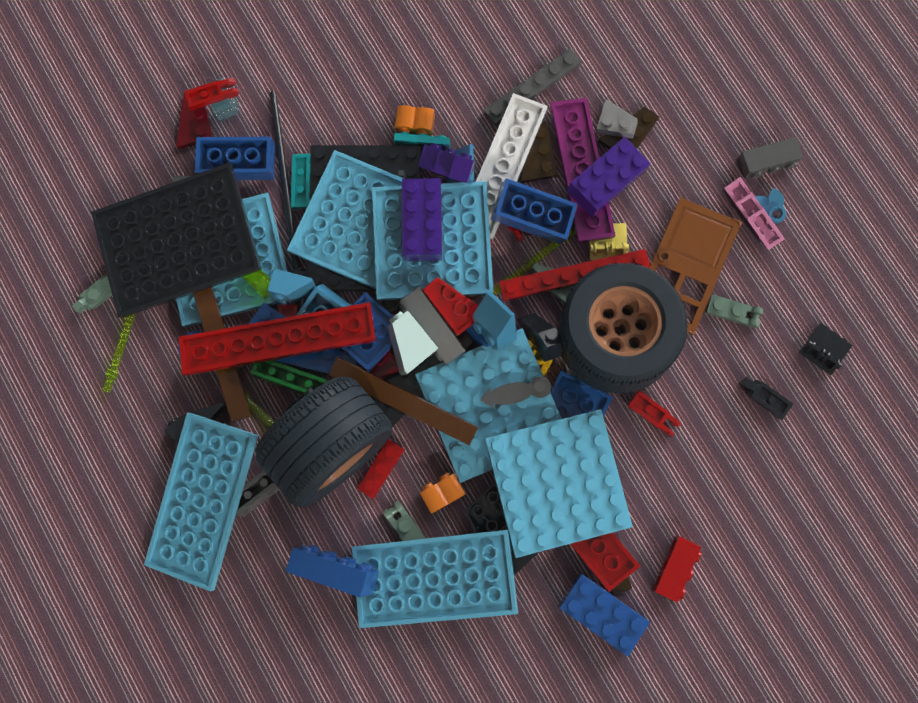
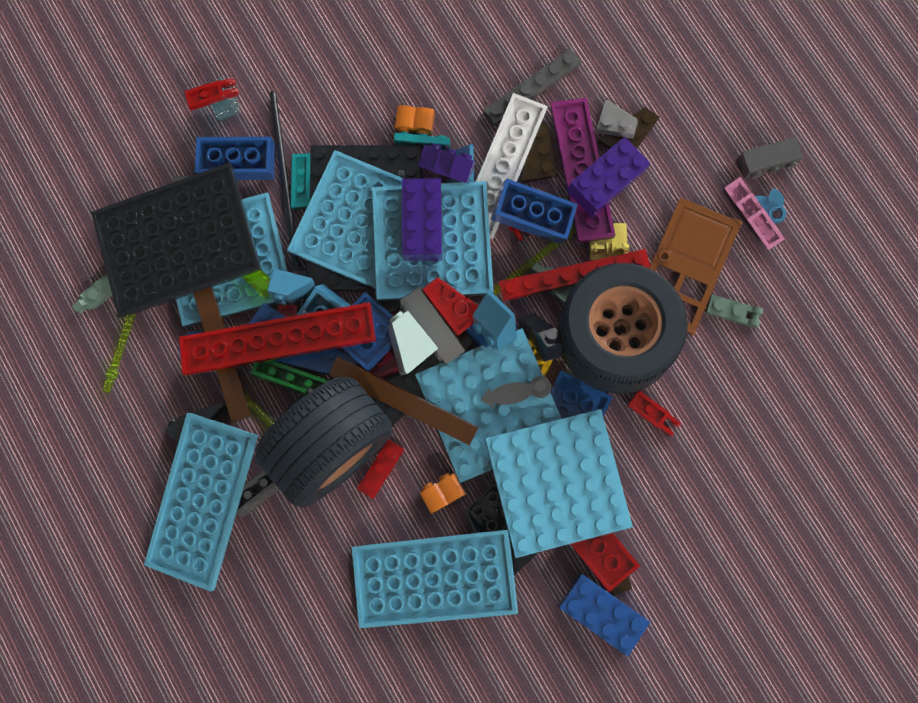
(192, 125): dark red wing -> none
(332, 570): blue brick -> none
(404, 525): sand green plate -> none
(677, 569): red brick -> none
(766, 397): black hinge -> none
(826, 349): black hinge -> none

